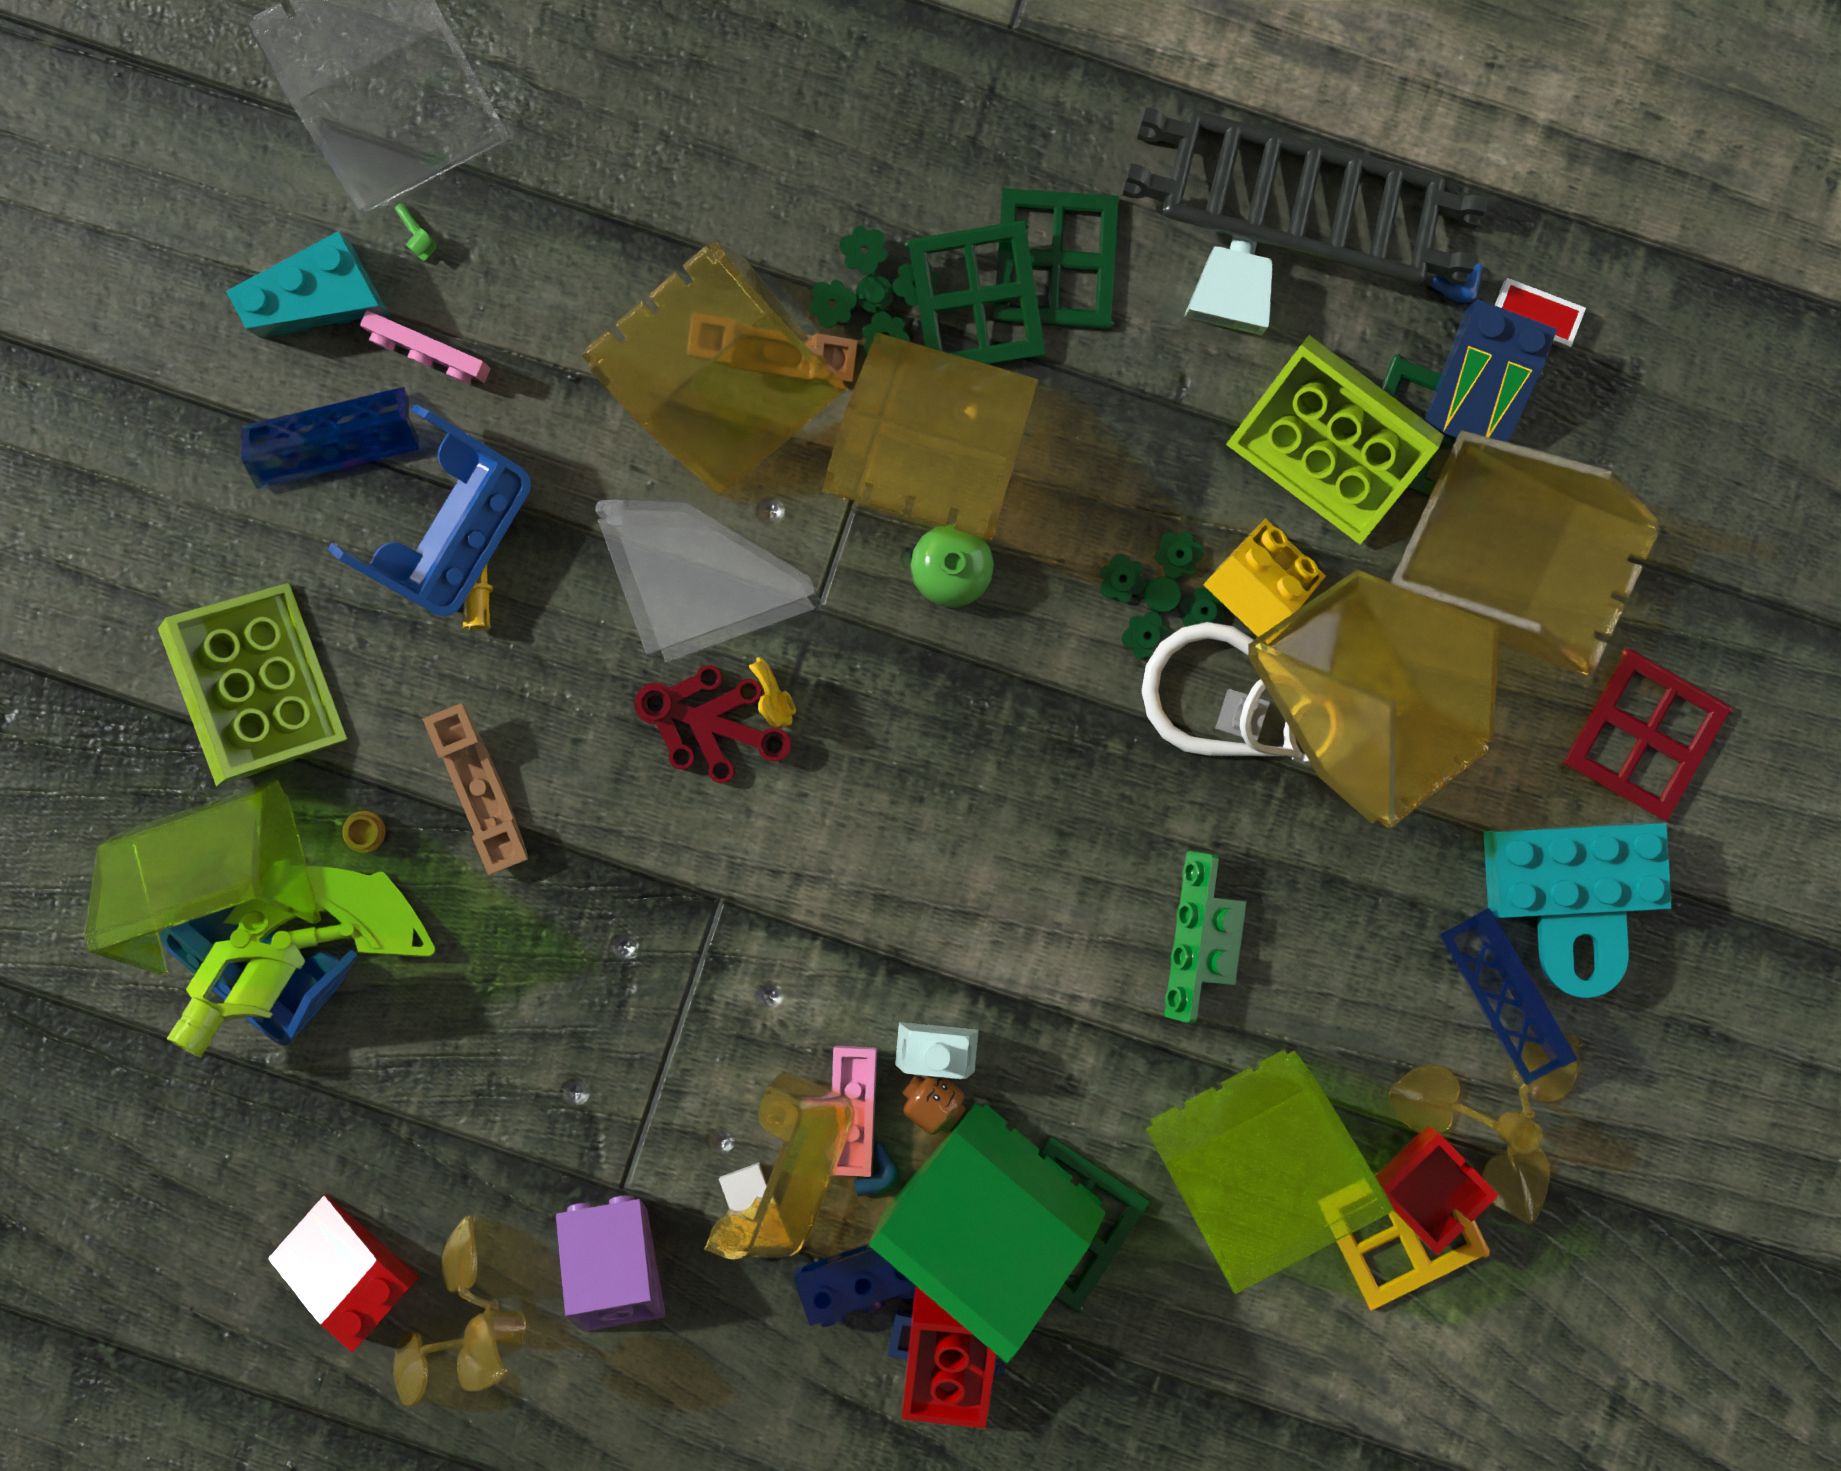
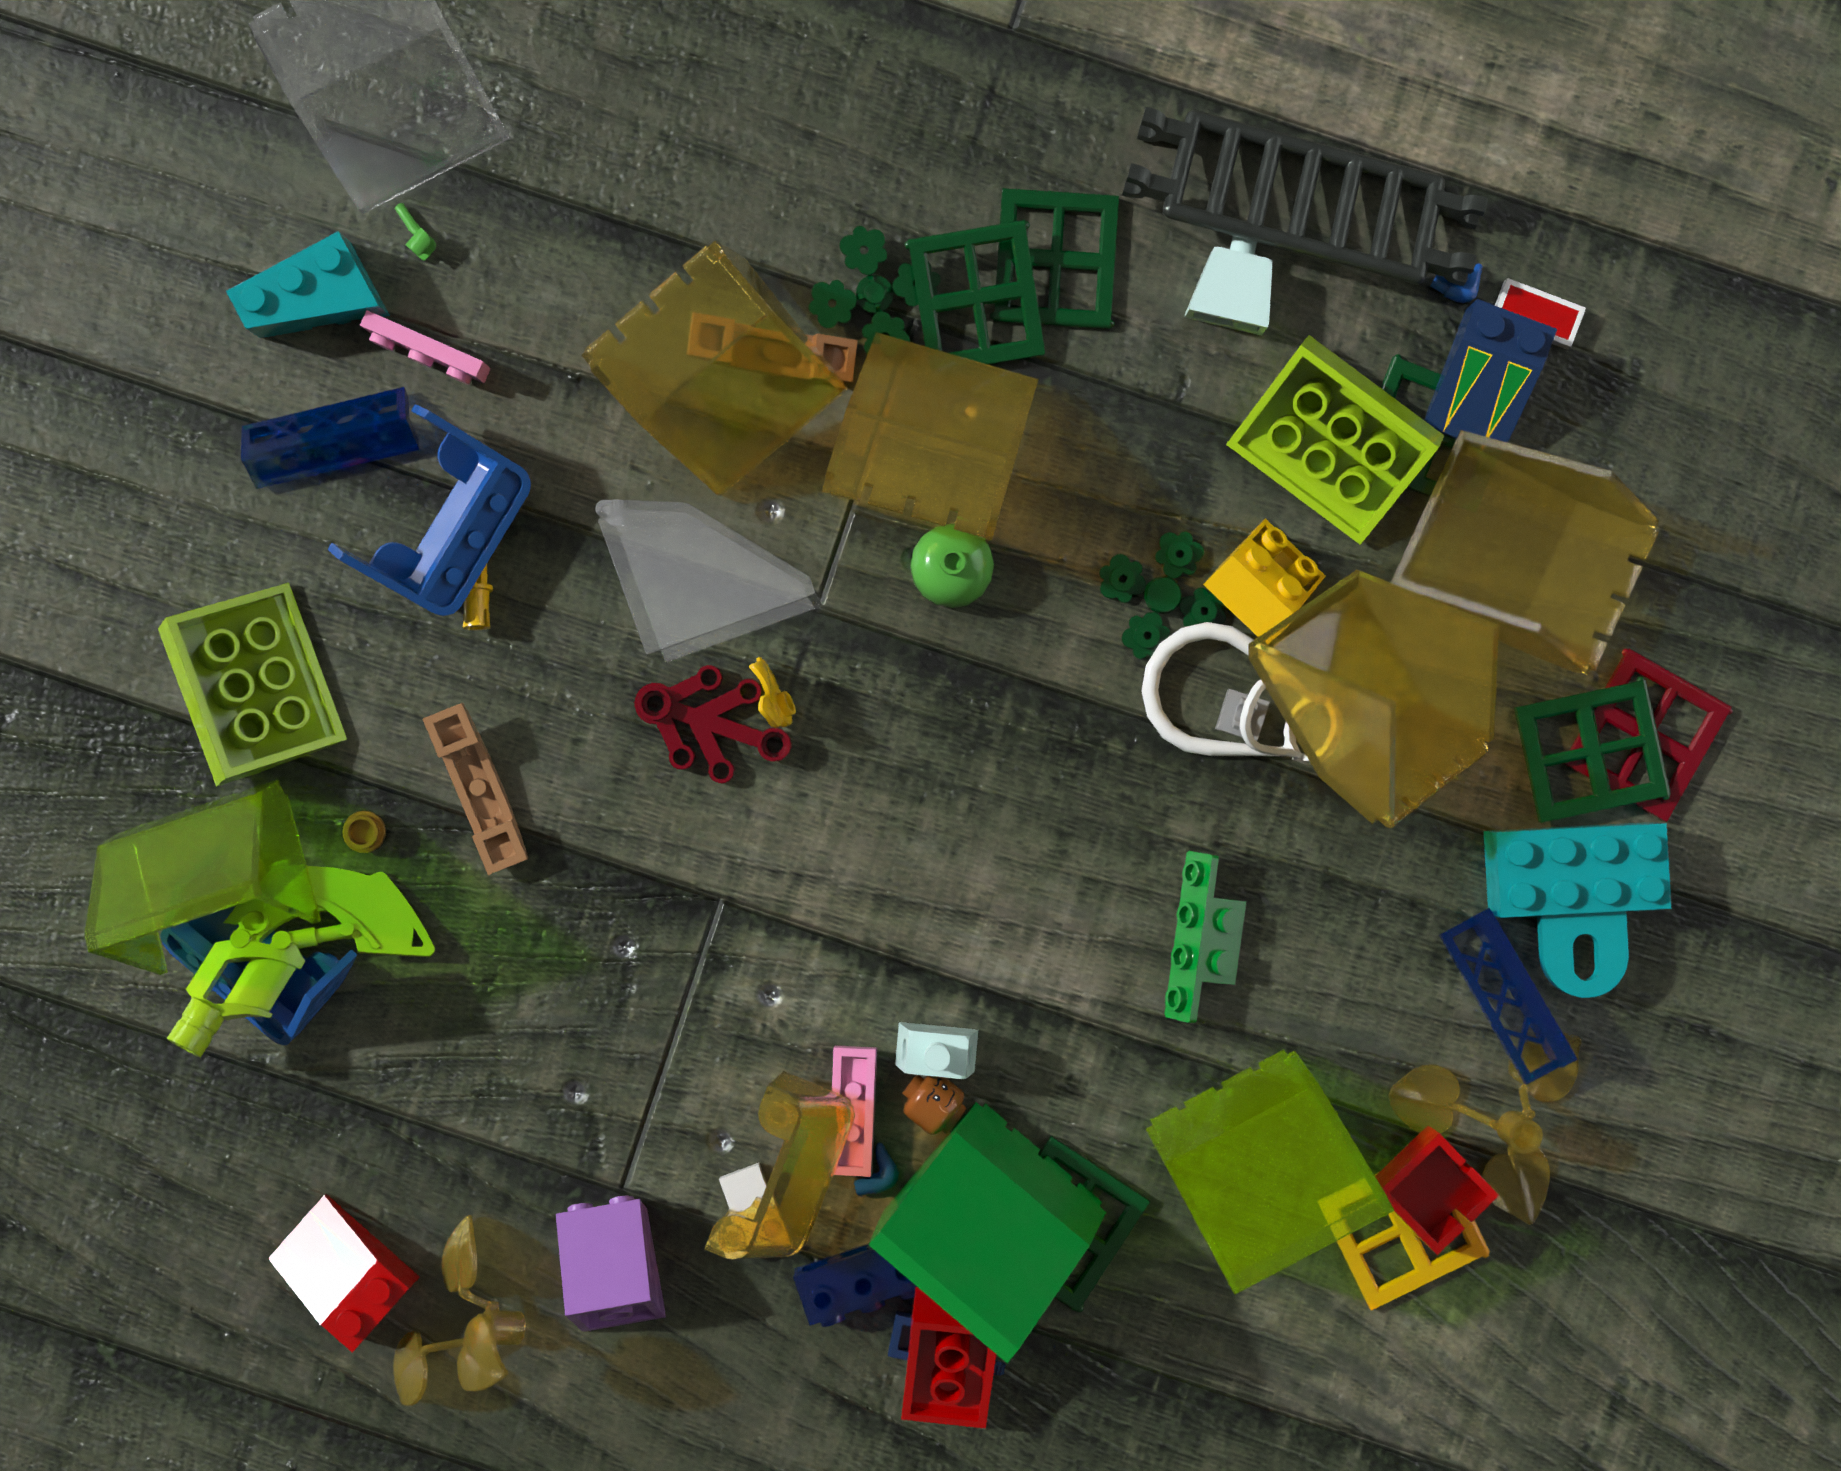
(1592, 751): none -> dark green window

